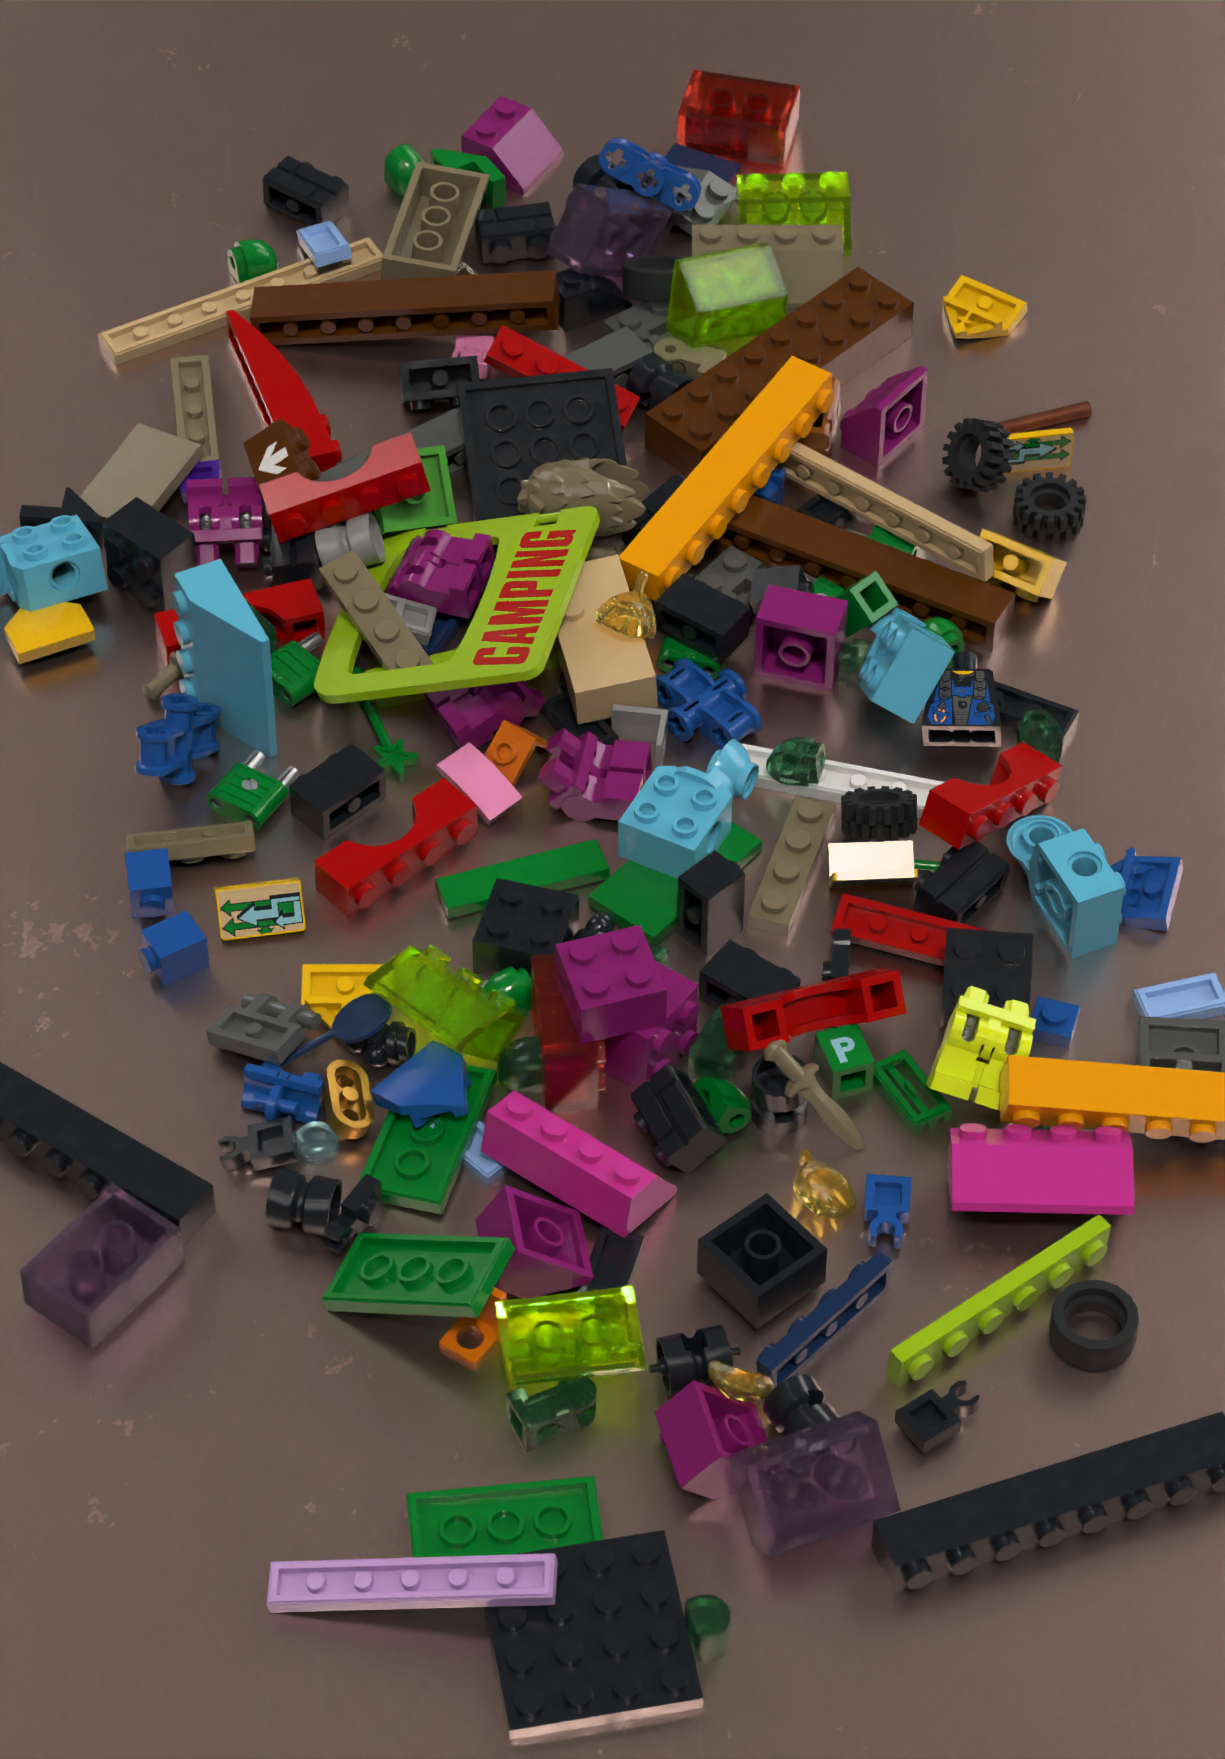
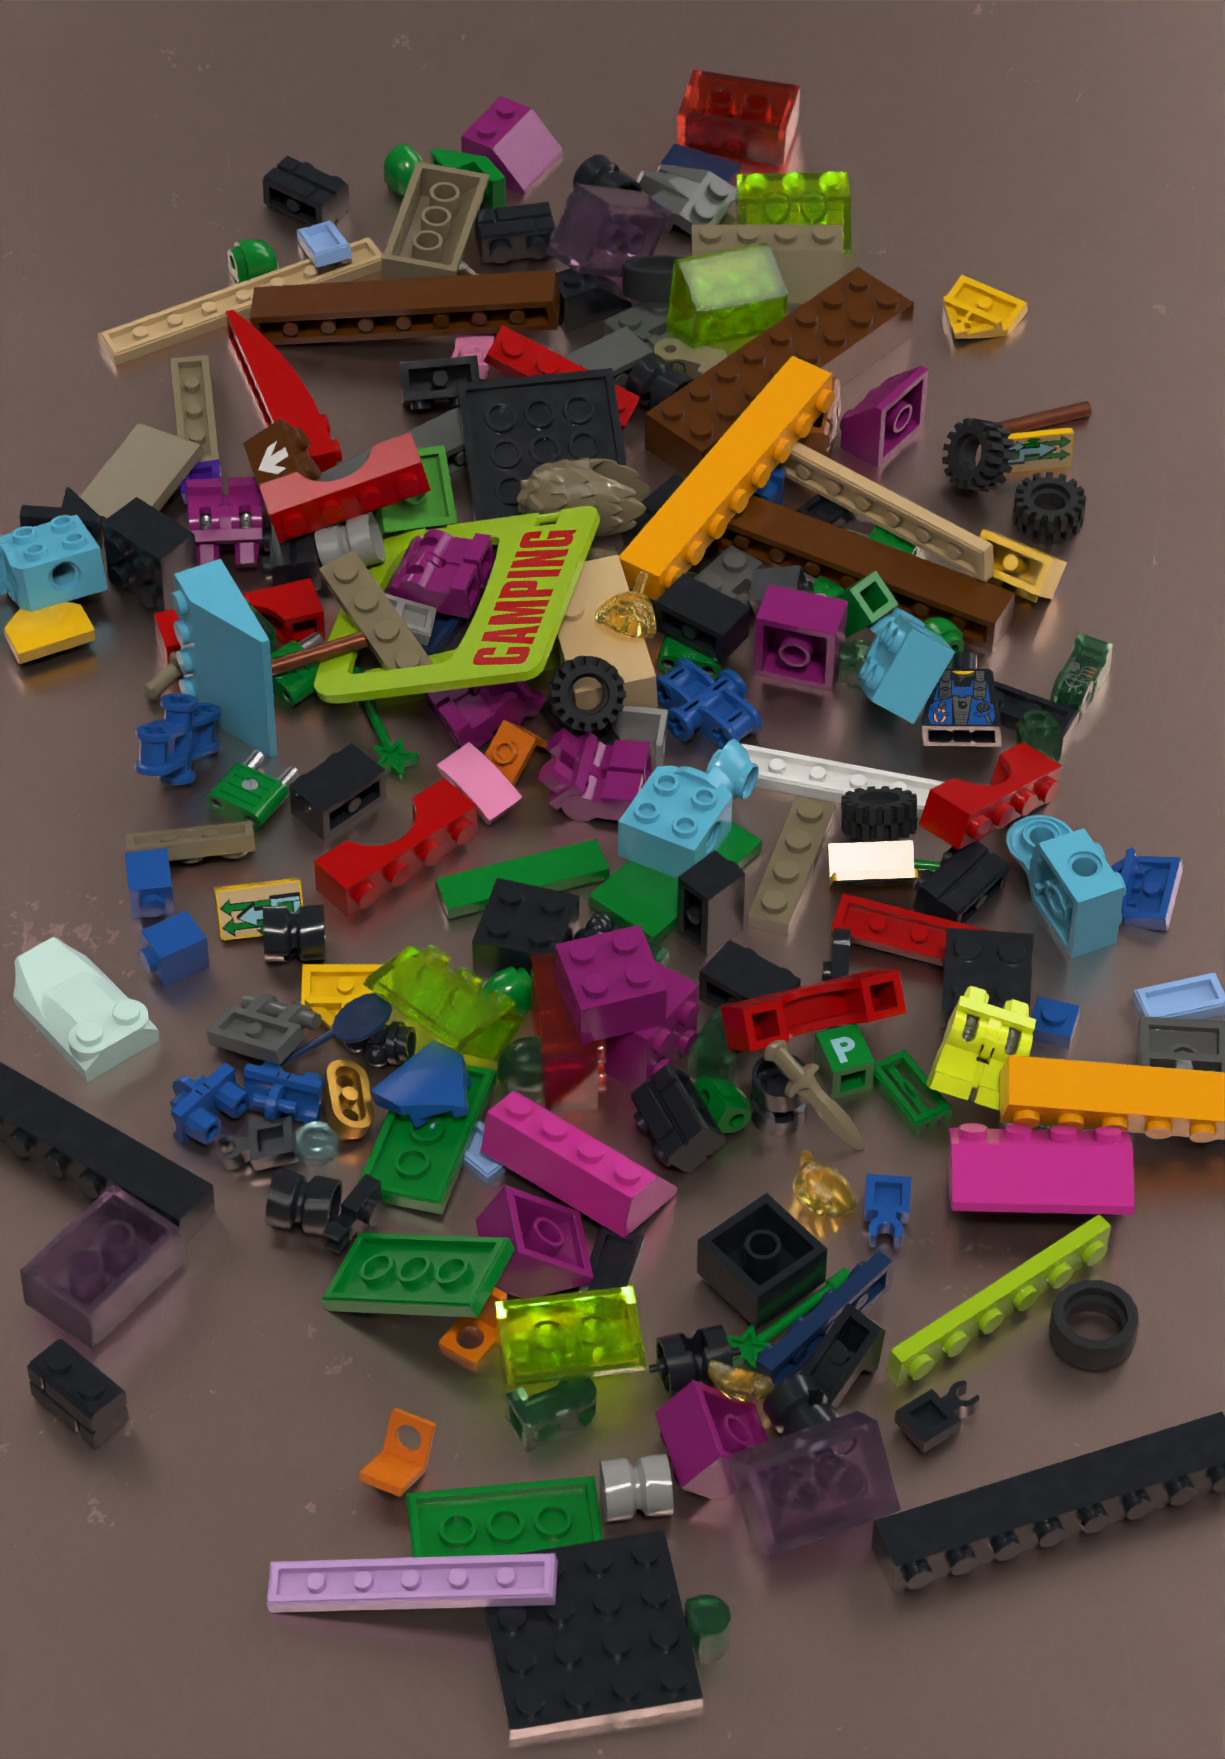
(78, 1392): none -> black brick
(80, 1009): none -> light aqua slope
(202, 1099): none -> blue hips
(294, 933): none -> black wheel
(318, 653): none -> copper bar
(397, 1466): none -> orange bracket
(611, 701): none -> black tyre
(635, 170): blue axle -> none
(638, 1487): none -> light grey wheel
(752, 1346): none -> green piece
(797, 761): clear green piece -> none
(847, 1349): none -> black slope
(1083, 673): none -> clear green leg

